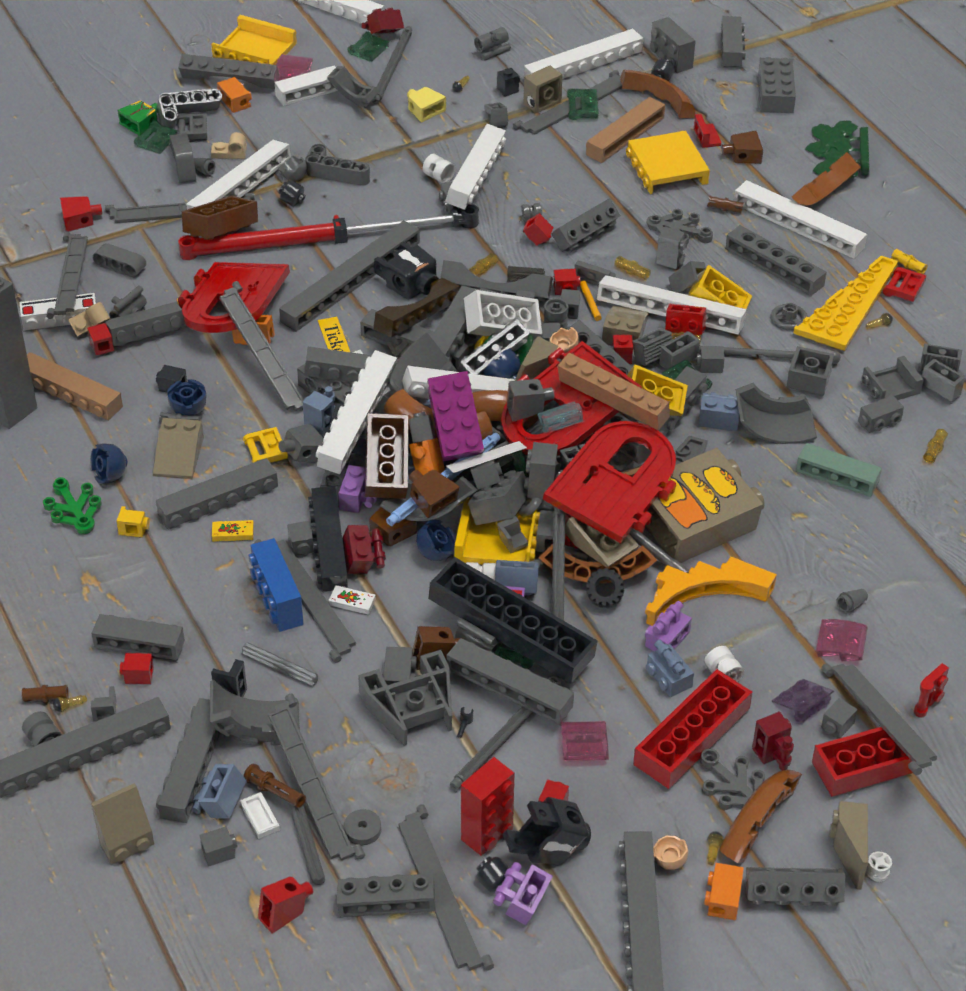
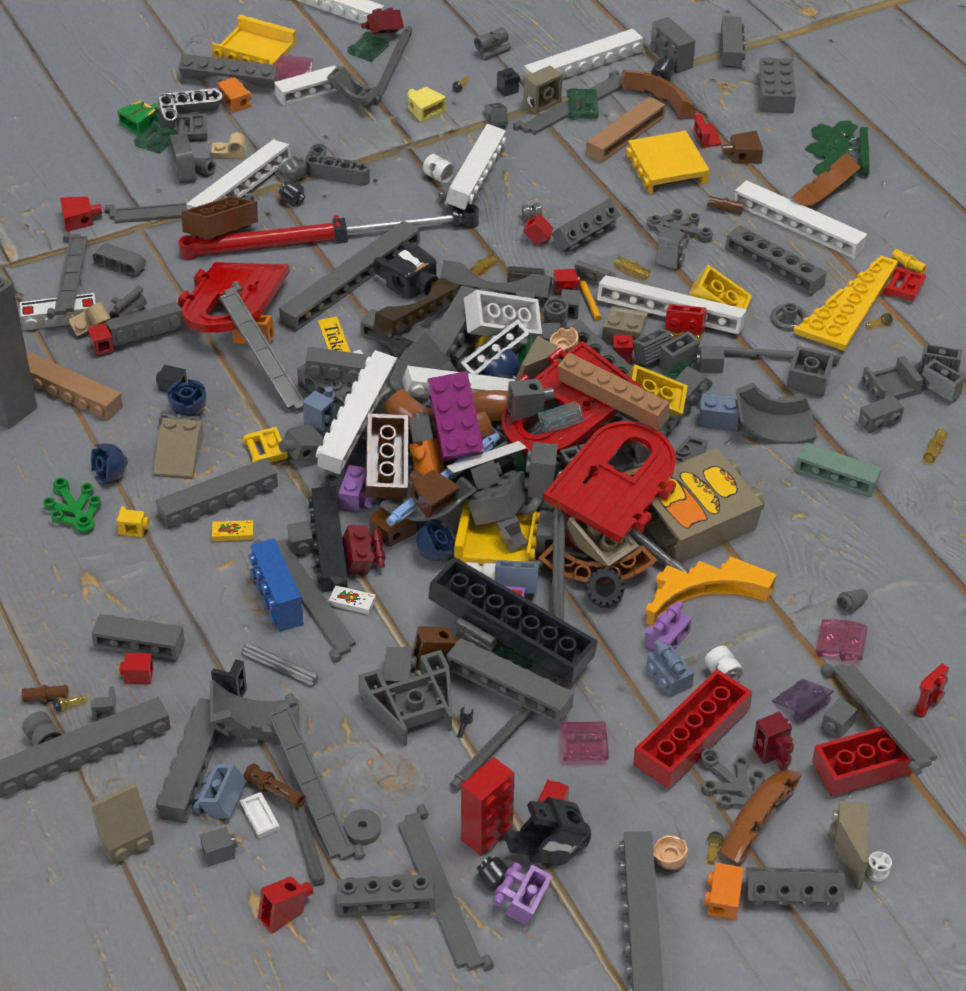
(686, 276): dark grey panel -> none

